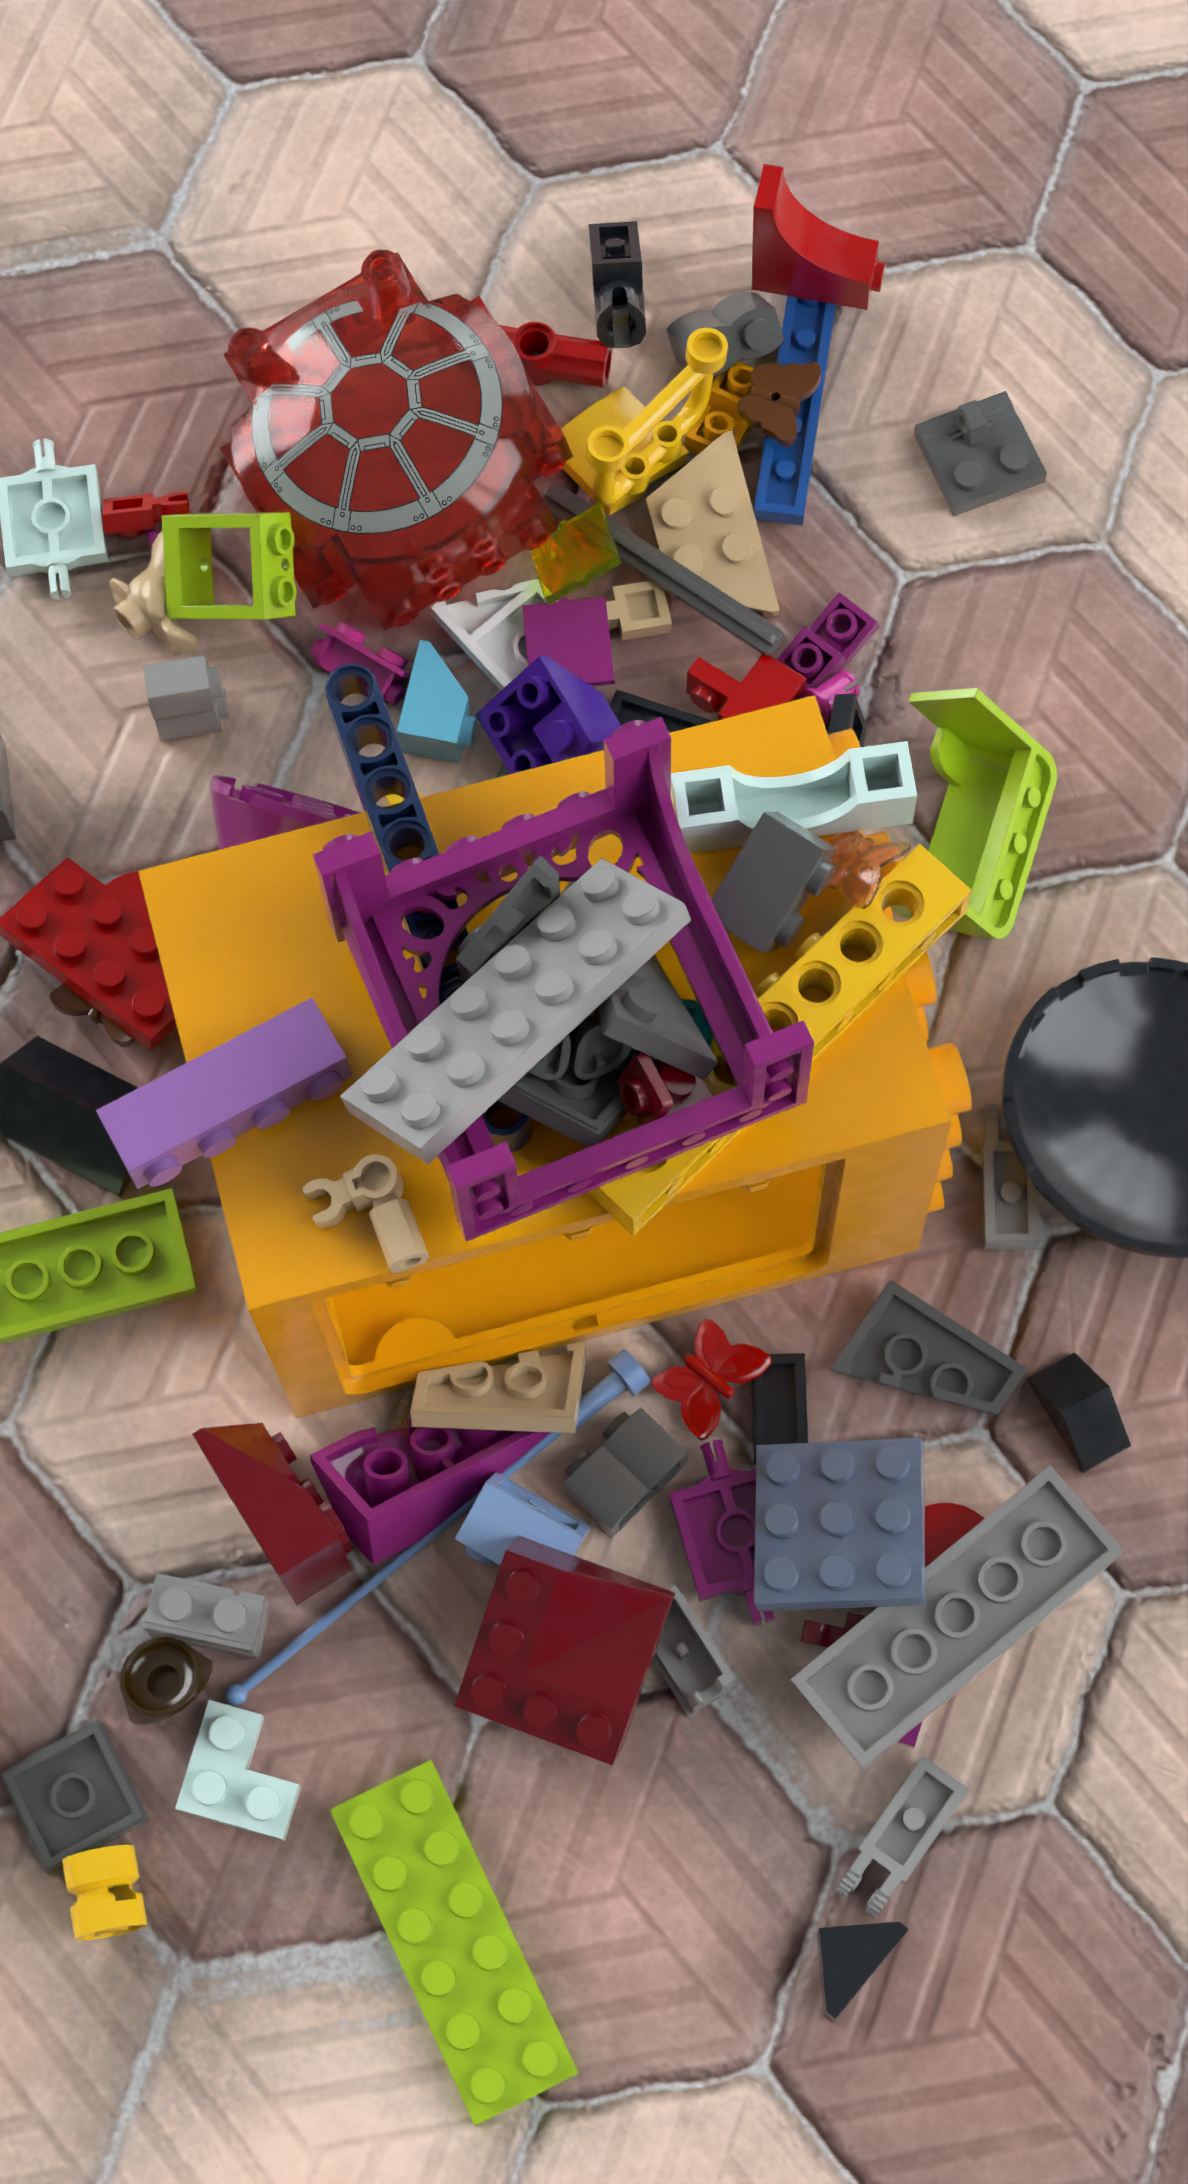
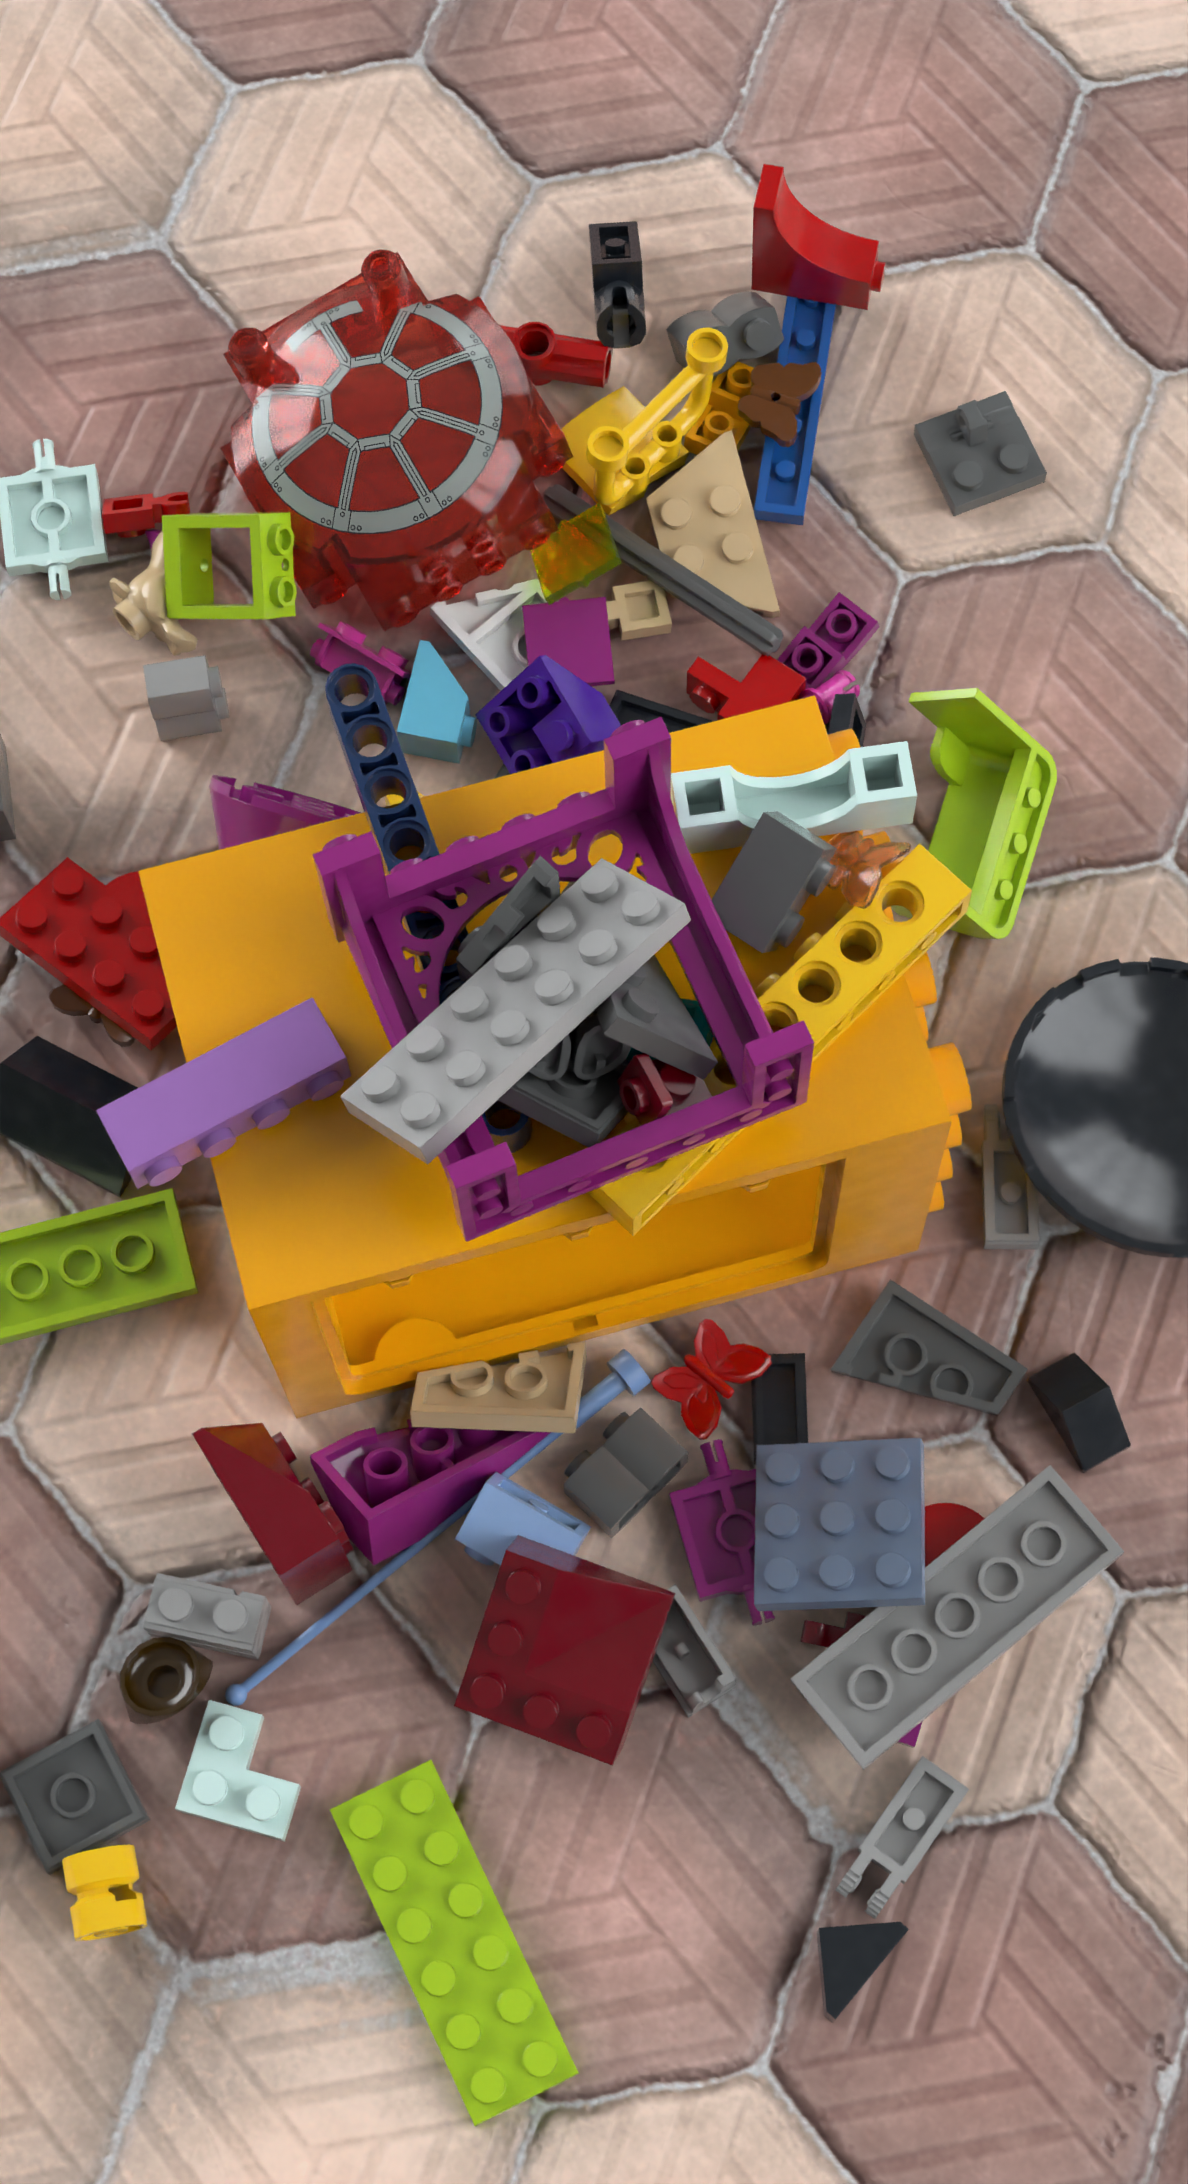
(378, 1185): tan bar -> none

